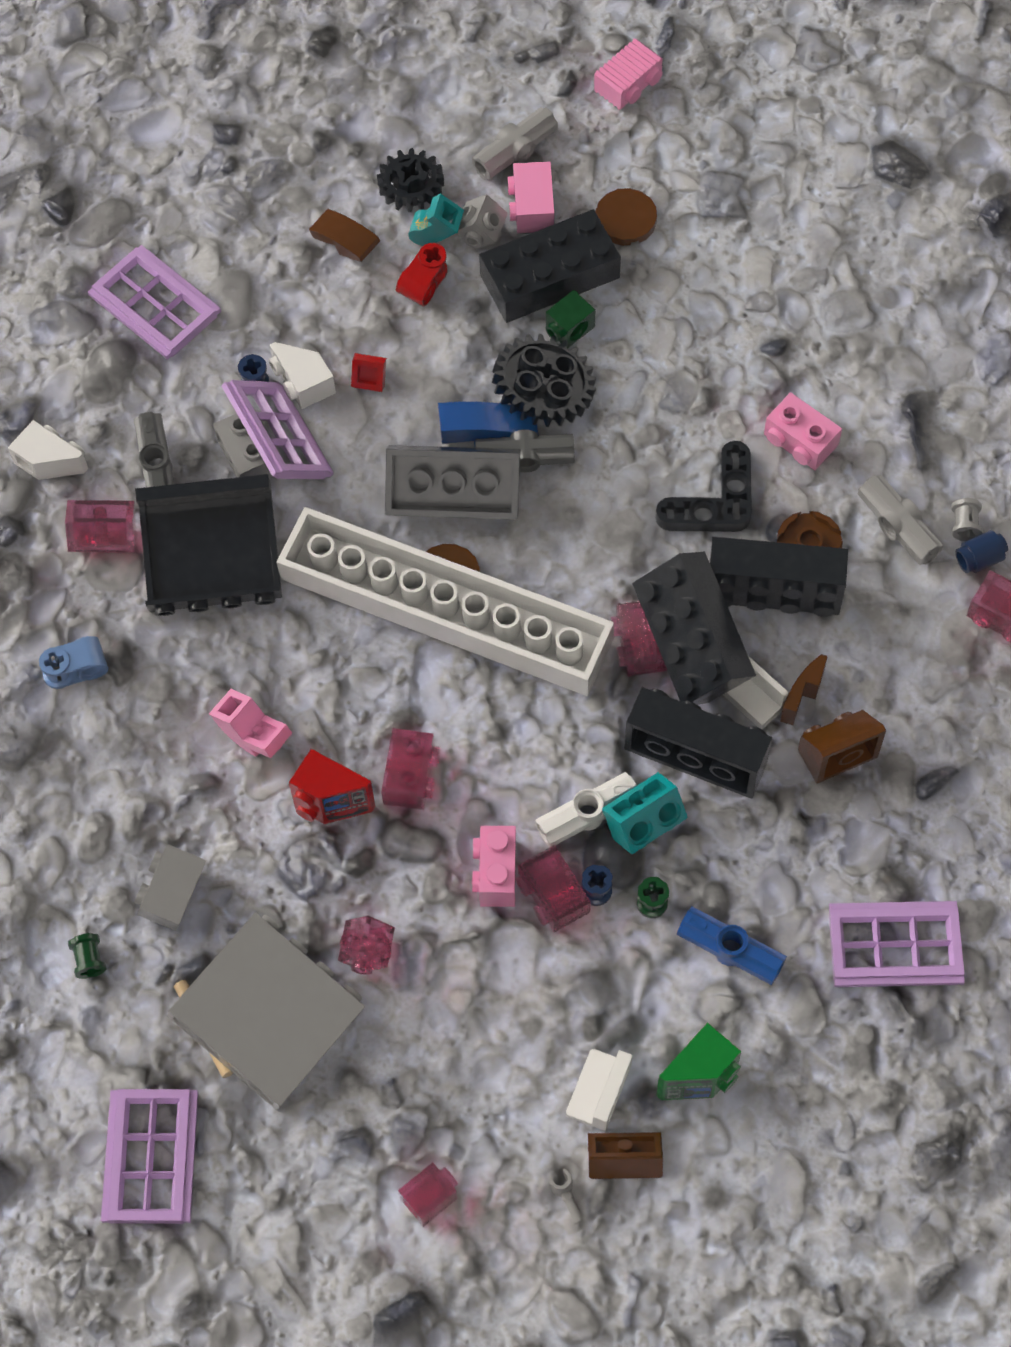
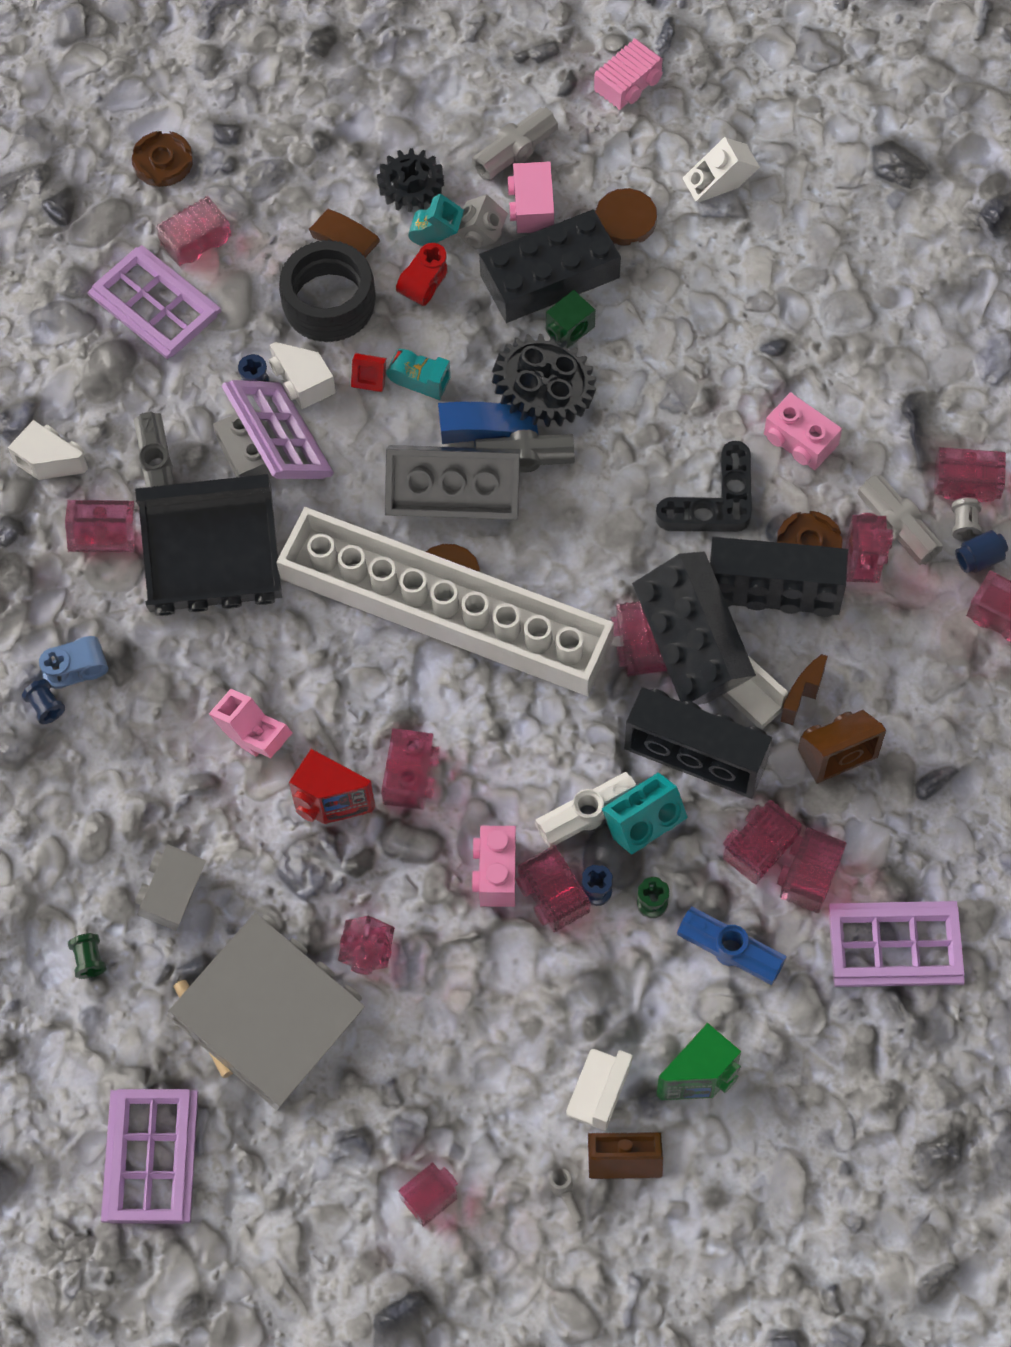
(43, 701): none -> dark blue bush
(162, 158): none -> reddish brown tile
(194, 231): none -> clear pink brick
(320, 260): none -> black tyre
(419, 373): none -> teal leg
(721, 170): none -> white slope
(761, 841): none -> clear pink brick
(811, 870): none -> clear pink brick
(867, 547): none -> clear pink brick
(969, 474): none -> clear pink brick

